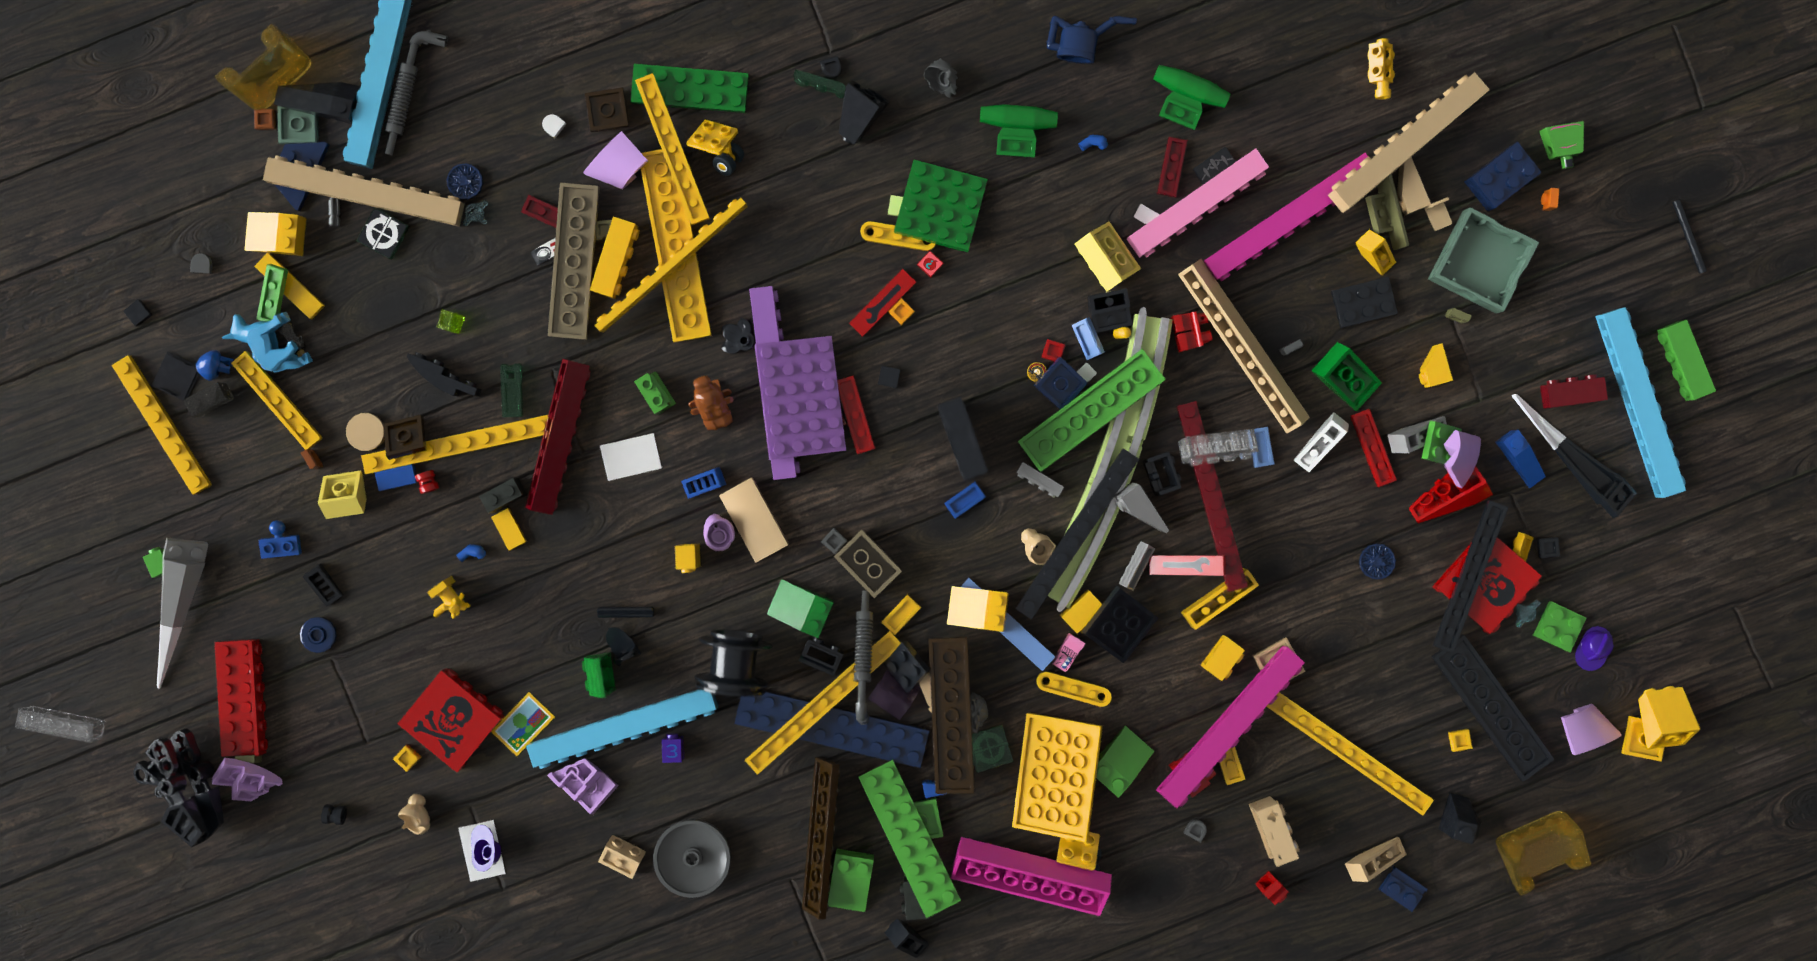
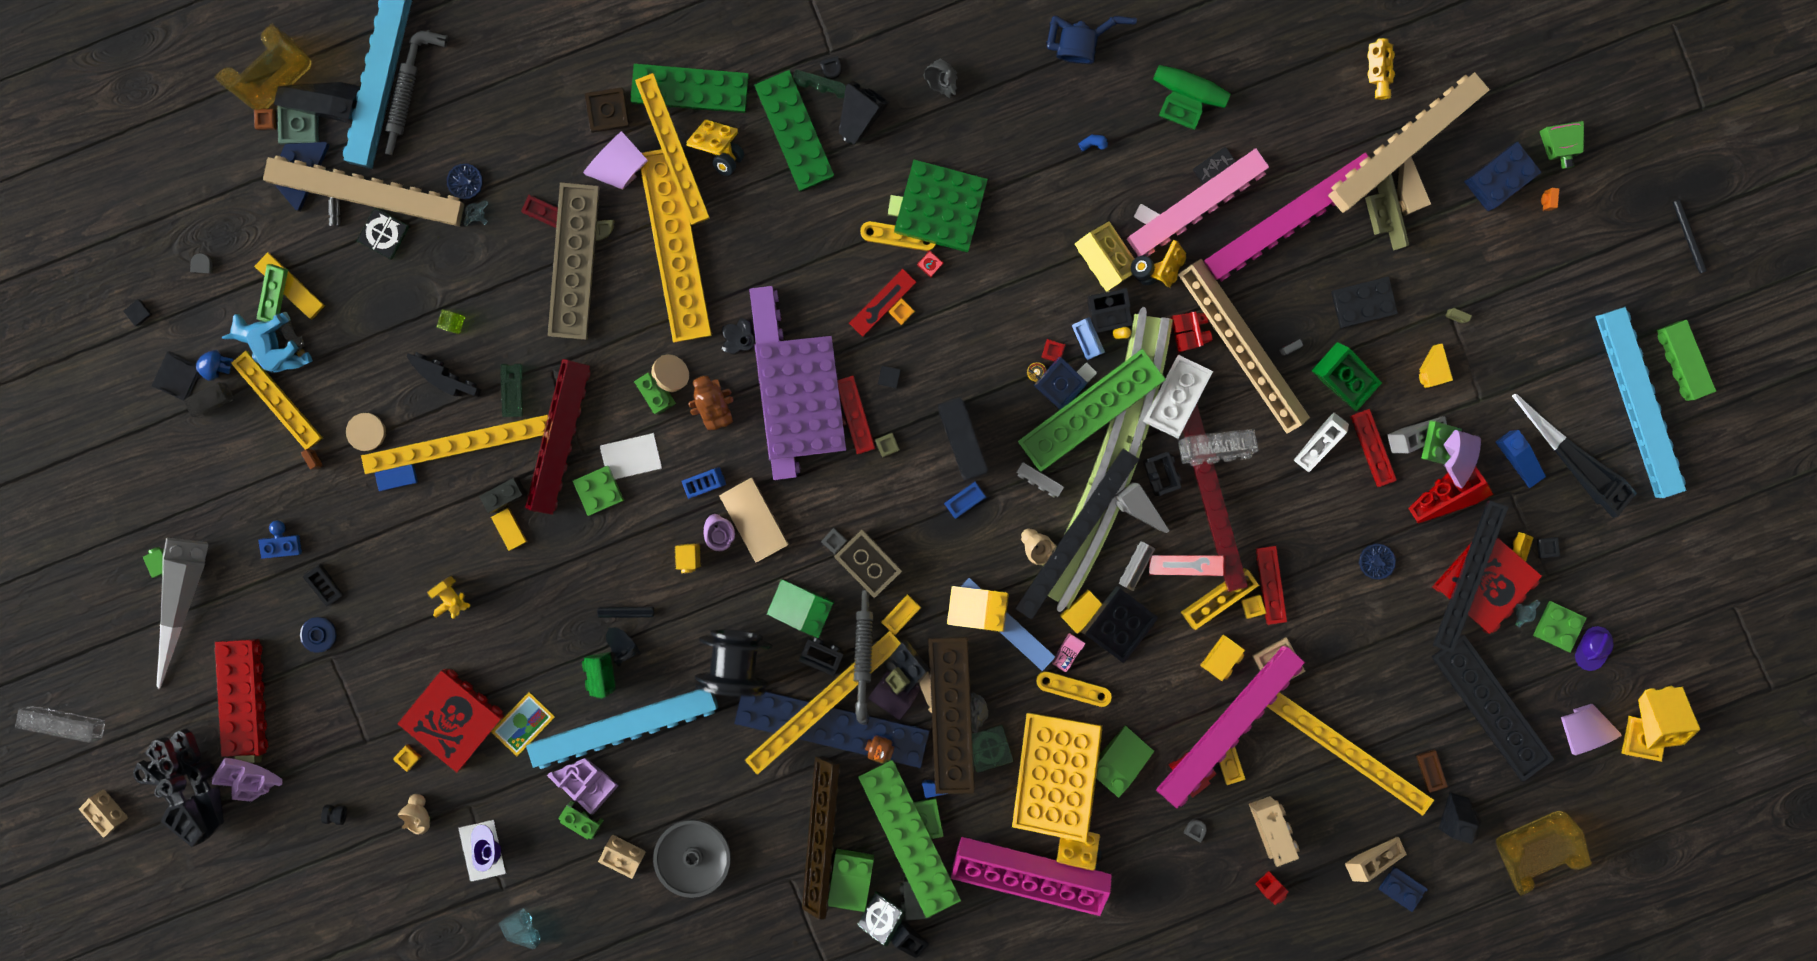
(103, 813): none -> tan bracket
(161, 425): yellow plate -> none
(275, 233): yellow slope -> none
(342, 495): light yellow slope -> none
(404, 437): dark brown plate -> none
(426, 477): red wheel -> none
(471, 550): blue arm -> none
(519, 930): none -> clear light blue slope
(544, 252): sticker -> none
(553, 125): white tile -> none
(579, 822): none -> bright green window
(598, 490): none -> bright green plate
(614, 258): yellow brick -> none
(665, 269): yellow plate -> none
(670, 373): none -> tan tile
(672, 748): dark purple brick -> none
(794, 130): none -> green plate
(880, 749): none -> dark orange head
(881, 918): none -> tile
(887, 445): none -> olive tile
(897, 680): none -> olive tile
(1017, 127): green plate -> none
(1165, 271): none -> yellow plate
(1172, 167): dark red tile -> none
(1178, 396): none -> white plate
(1253, 606): none -> yellow plate
(1265, 455): medium blue tile -> none
(1271, 585): none -> red plate
(1376, 251): yellow slope -> none
(1432, 771): none -> reddish brown tile
(1438, 214): tan bracket -> none
(1460, 740): yellow tile -> none
(1483, 260): sand green tile -> none
(1573, 391): dark red brick -> none

